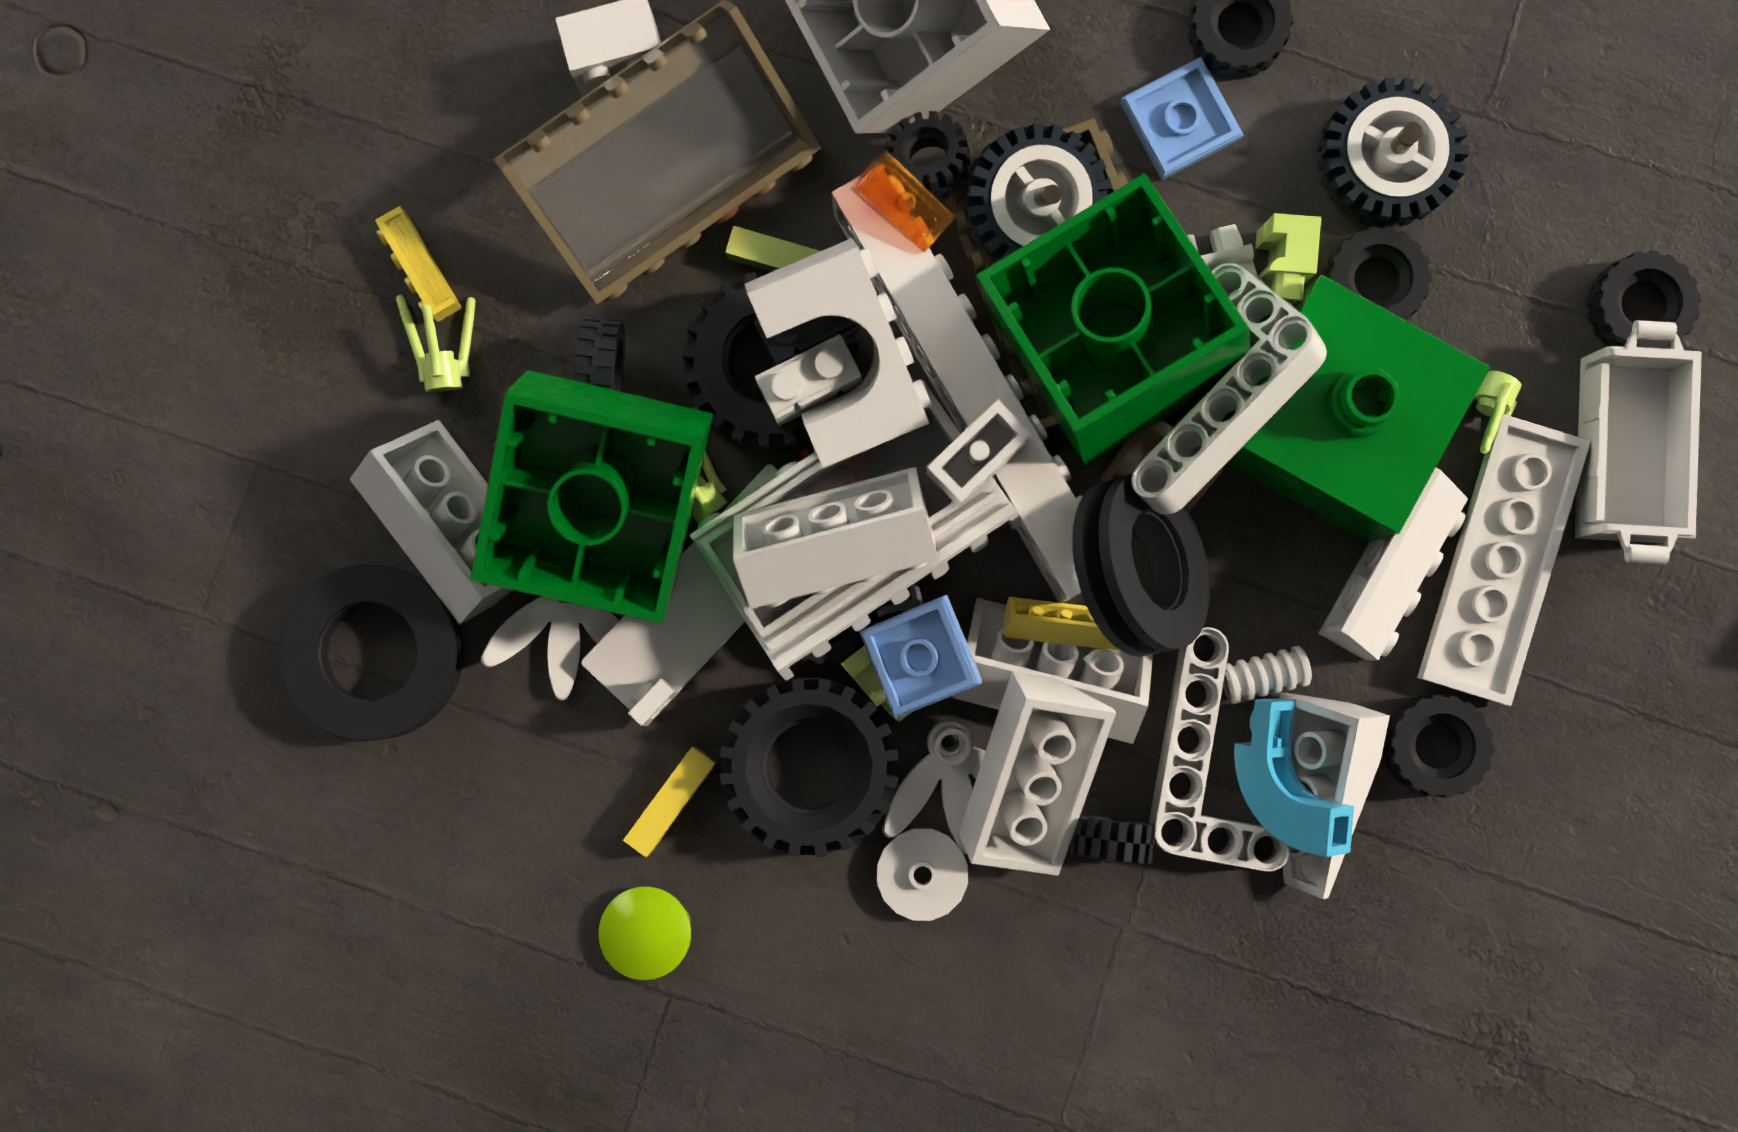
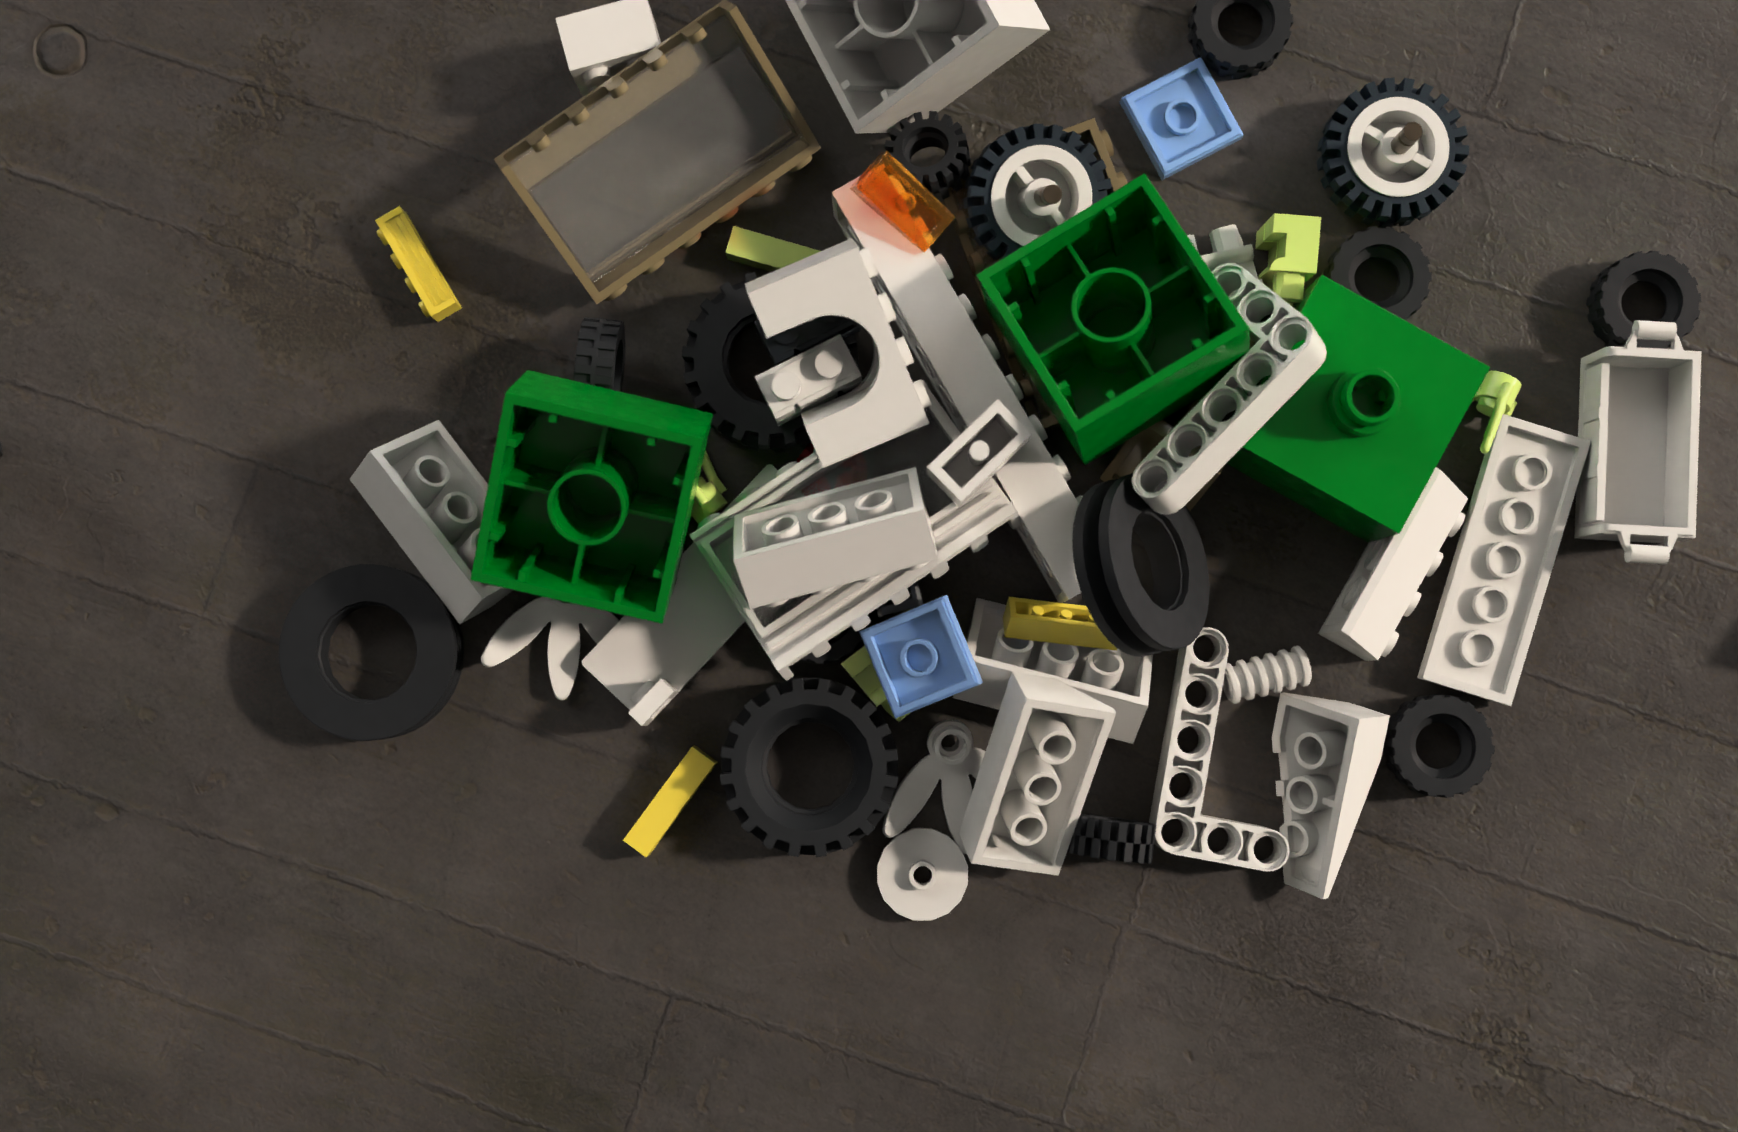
(438, 368): yellowish green plant -> none
(644, 933): lime dish -> none
(1277, 794): medium azure arch -> none

